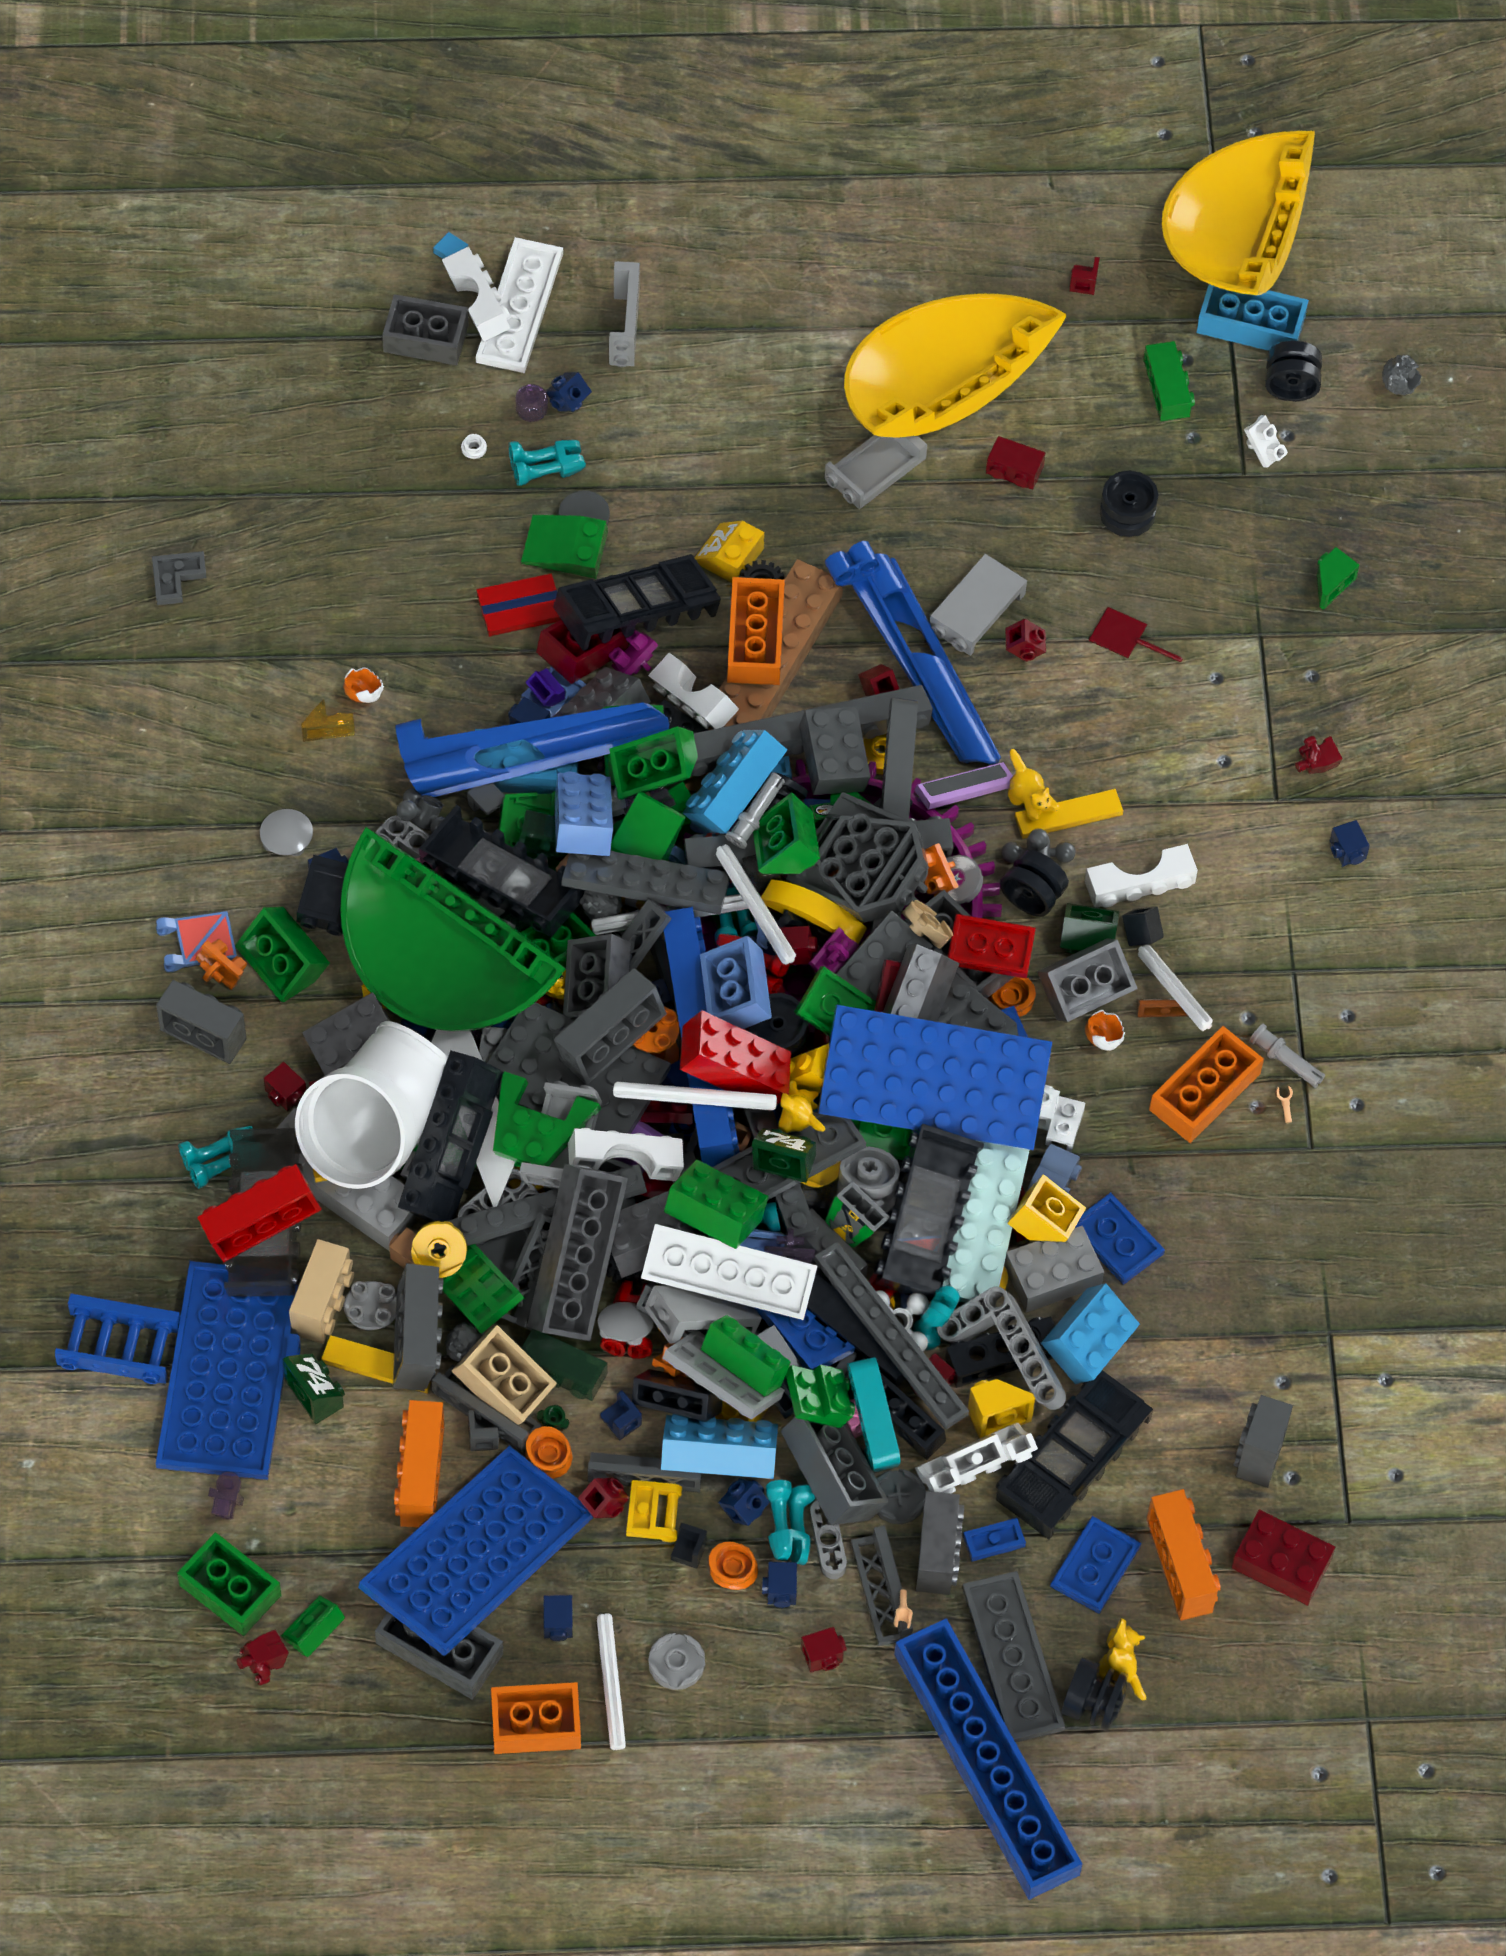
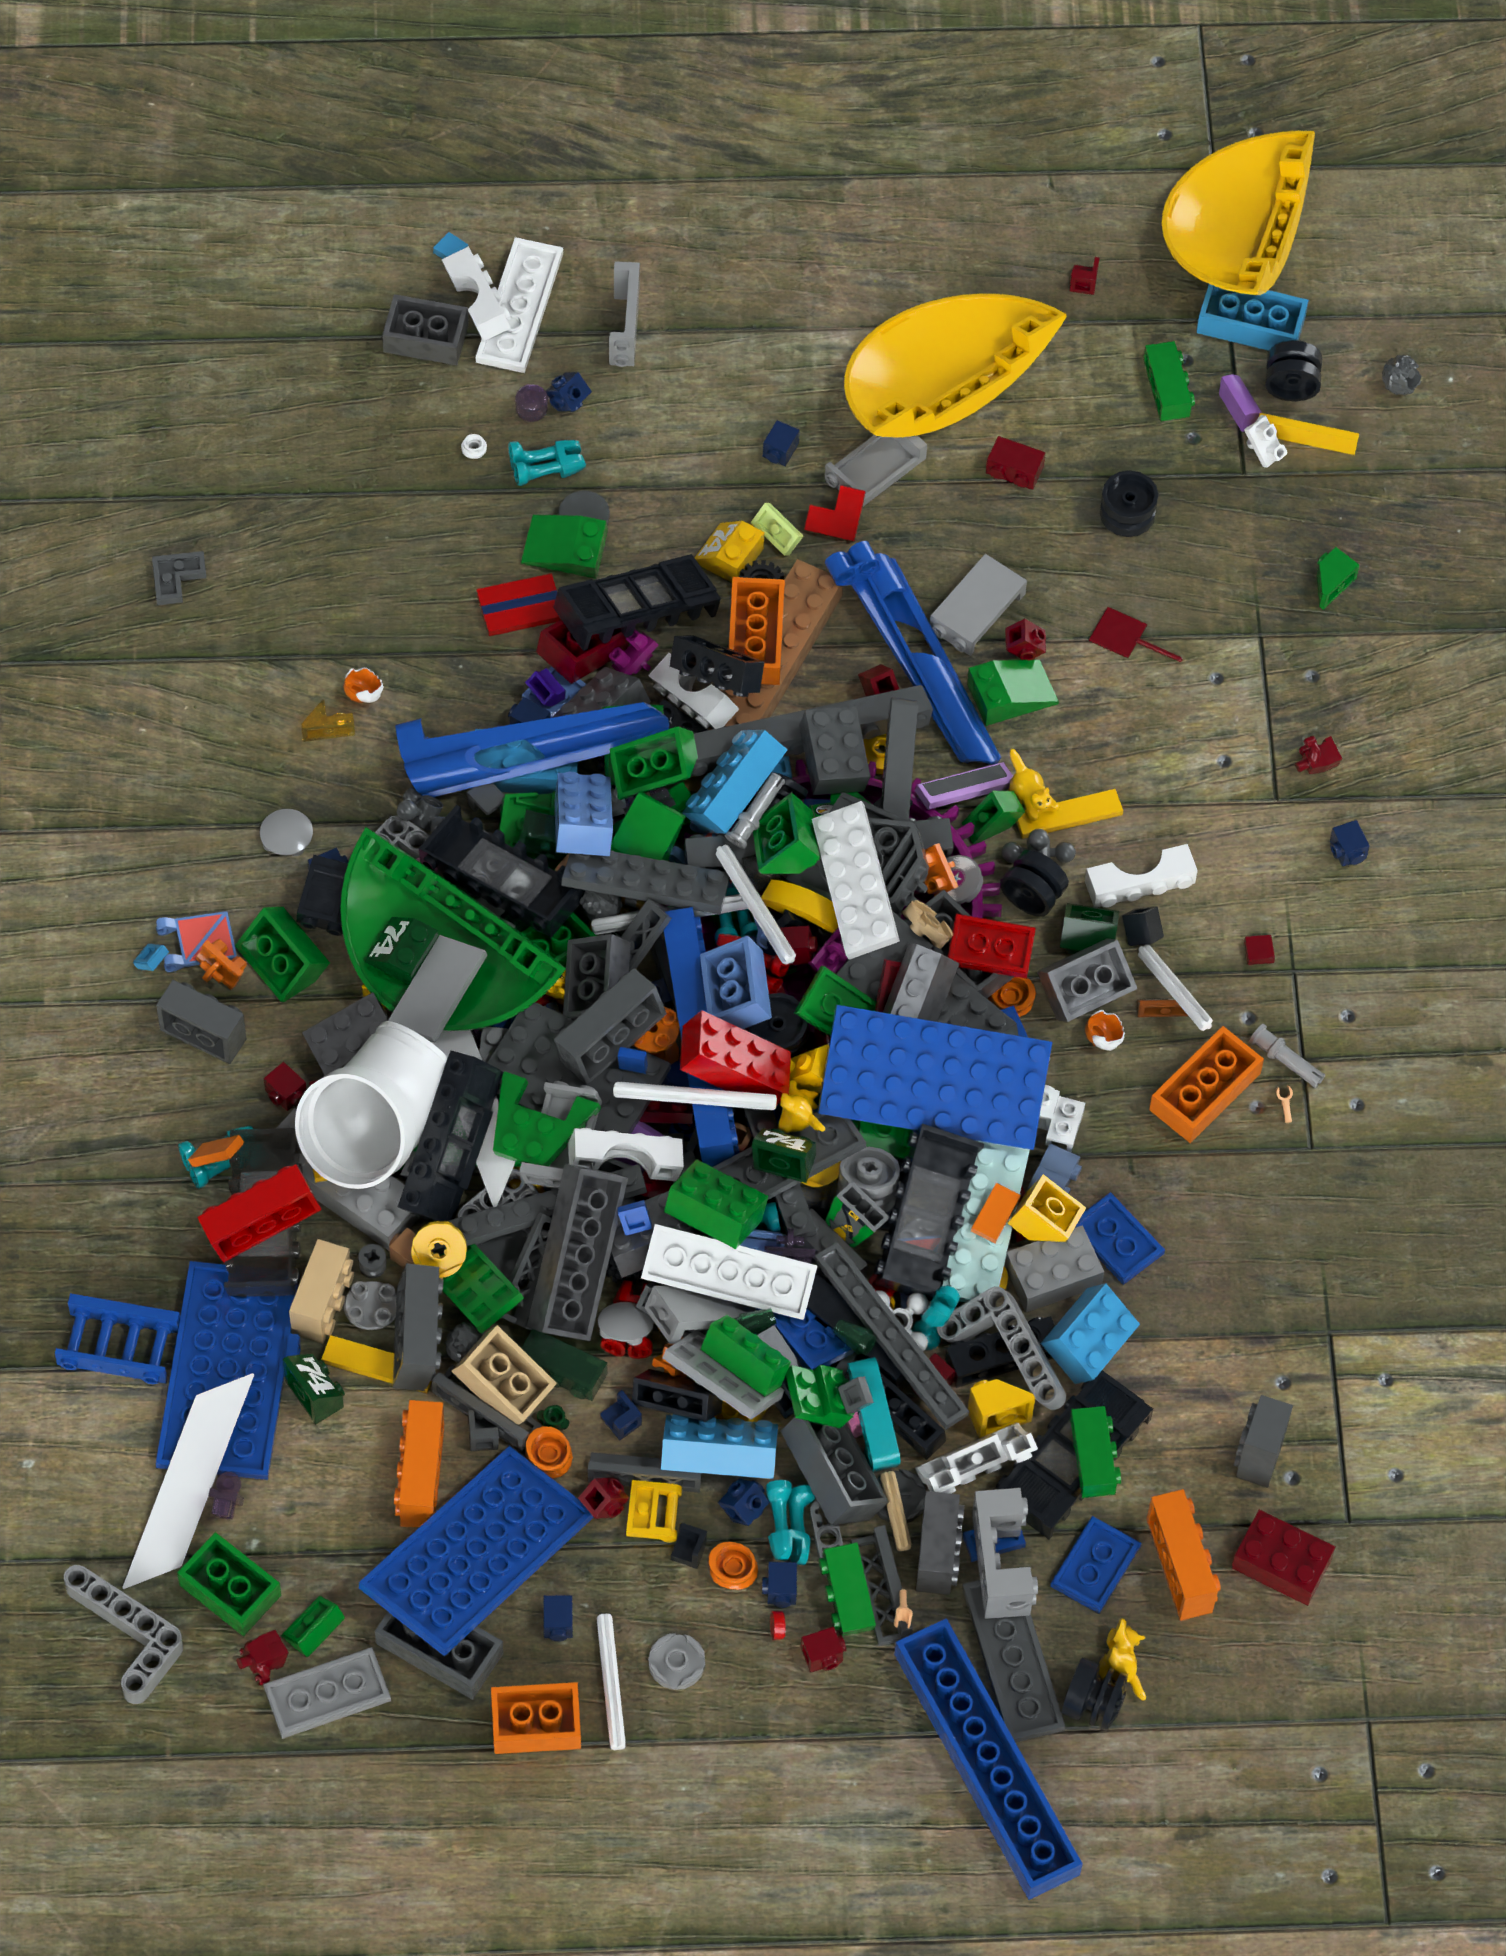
(130, 1624): none -> light grey beam
(150, 957): none -> dark azure tile
(188, 1481): none -> white sticker
(216, 1151): none -> orange tile
(327, 1692): none -> light grey tile
(377, 1265): none -> dark grey wheel
(402, 948): none -> dark green slope
(438, 987): none -> light grey tile
(632, 1060): none -> blue tile
(634, 1217): none -> plate
(716, 665): none -> black brick
(757, 1320): none -> clear green cone
(777, 529): none -> yellowish green plate
(777, 1625): none -> red tile
(781, 443): none -> dark blue brick
(839, 522): none -> red tile
(847, 1589): none -> green brick
(855, 880): none -> white plate
(855, 1337): none -> clear green cone
(855, 1395): none -> dark grey tile
(896, 1511): none -> tan axle
(994, 815): none -> green slope
(995, 1213): none -> orange tile
(996, 1516): none -> light grey plate
(1009, 689): none -> green slope
(1094, 1451): none -> green brick
(1239, 401): none -> medium lavender brick
(1259, 949): none -> dark red tile
(1314, 434): none -> yellow tile

